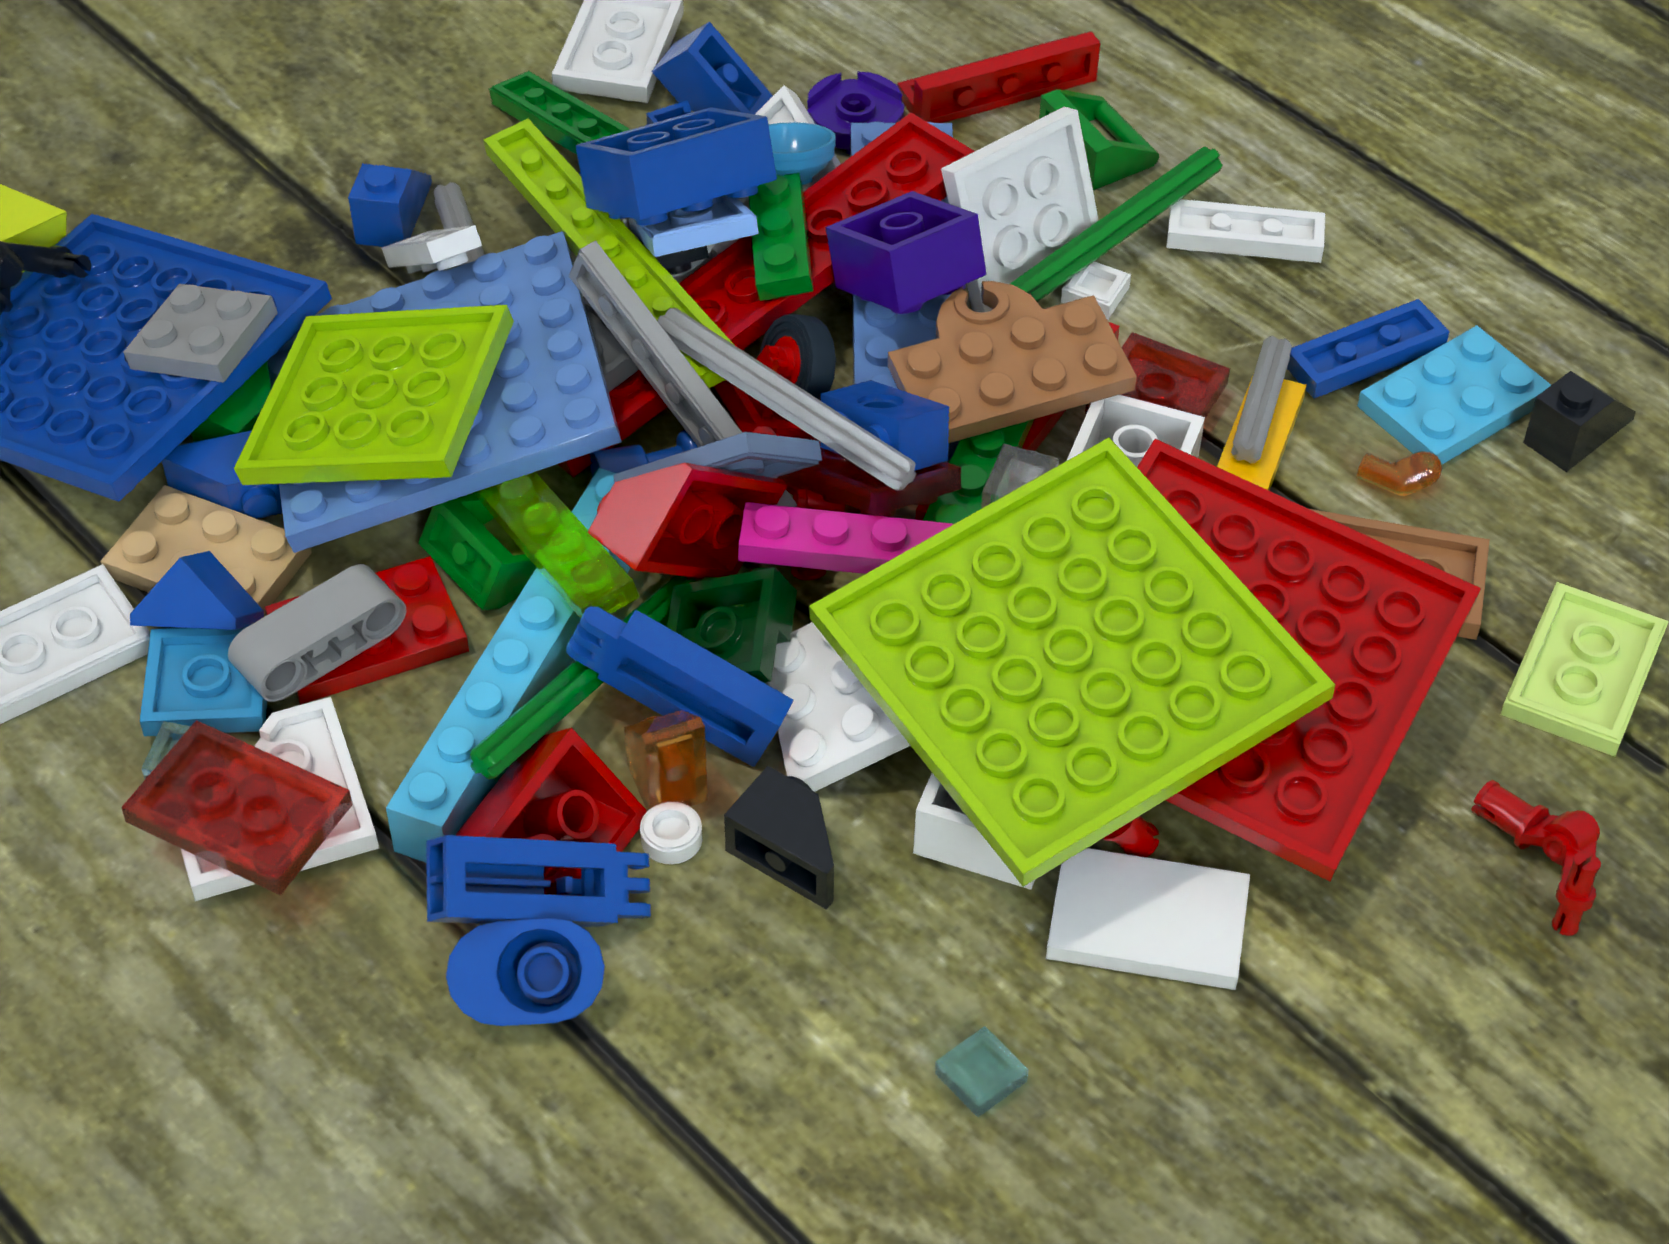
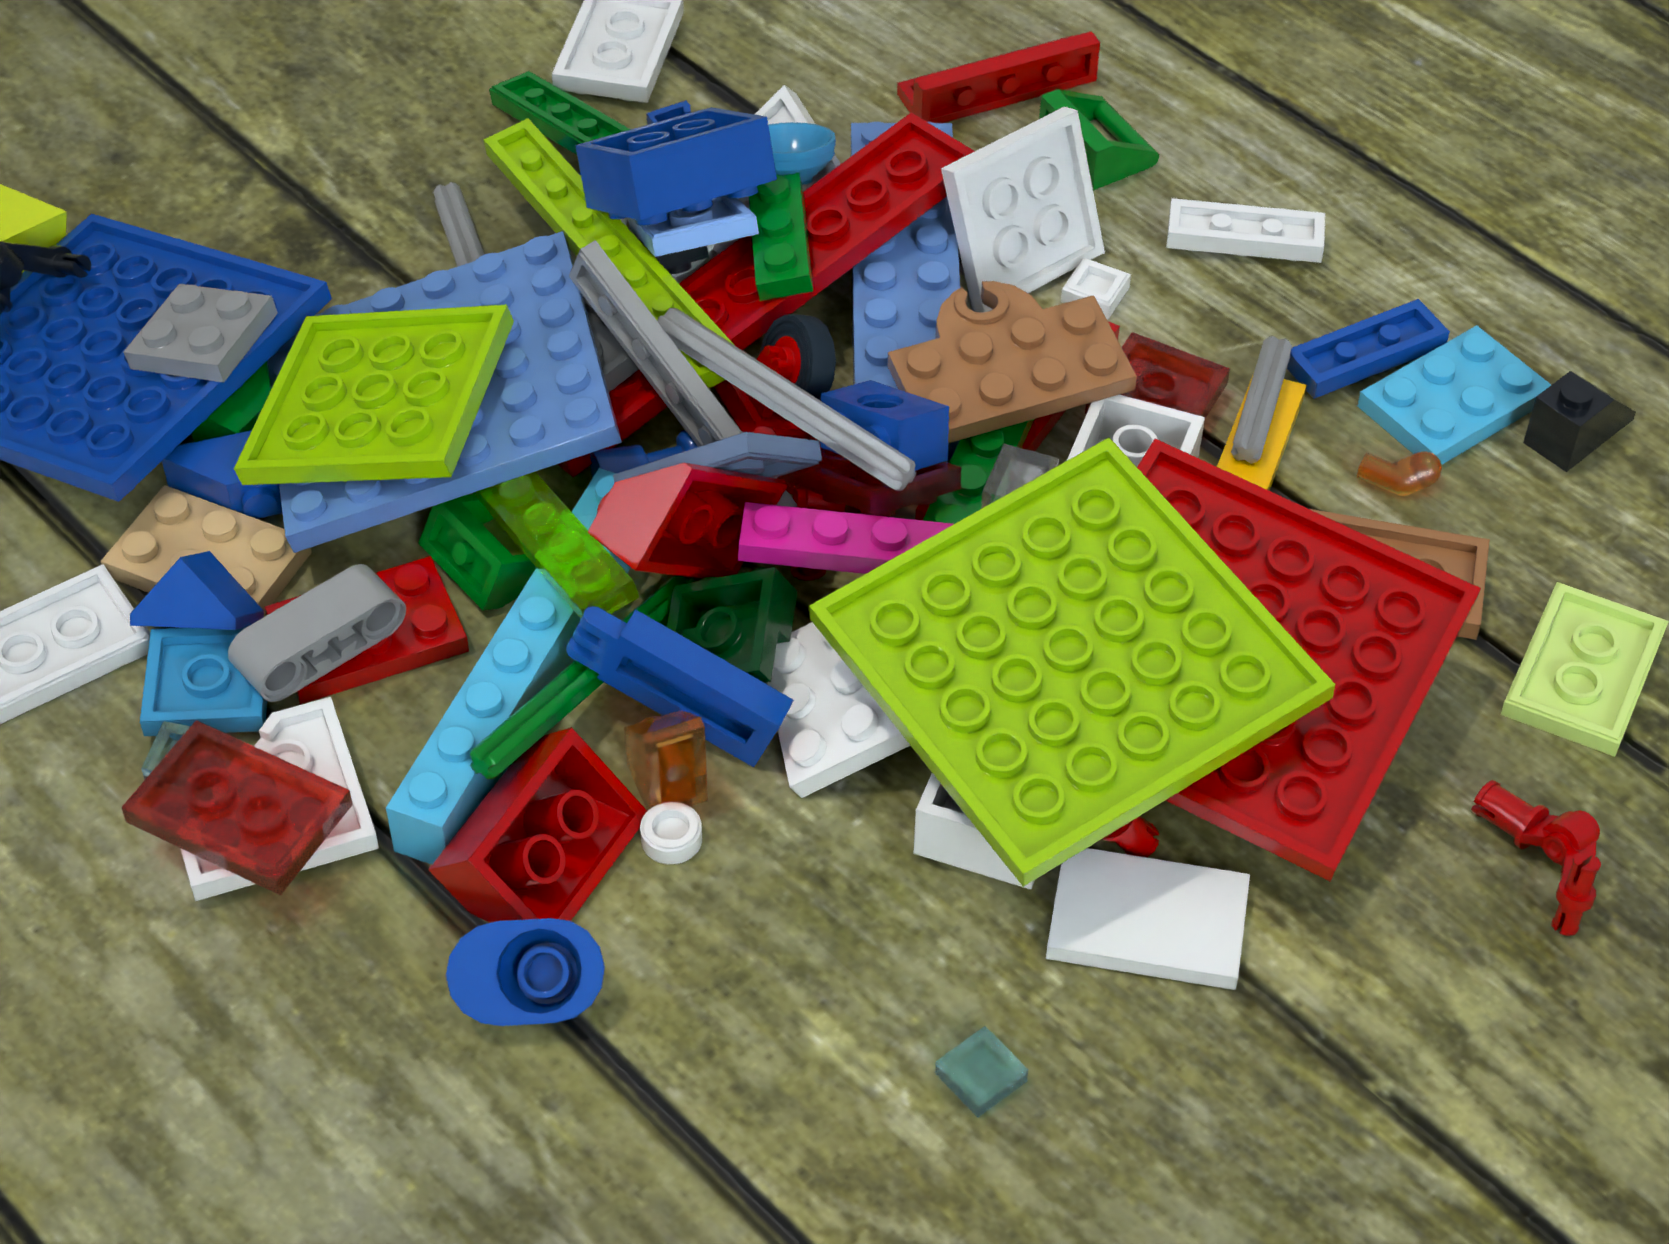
(386, 203): blue slope -> none
(433, 249): white plate -> none
(504, 881): blue hinge -> none
(710, 74): blue slope -> none
(783, 834): black slope -> none
(837, 102): dark purple plate -> none
(906, 252): dark purple brick -> none
(1119, 224): green axle -> none

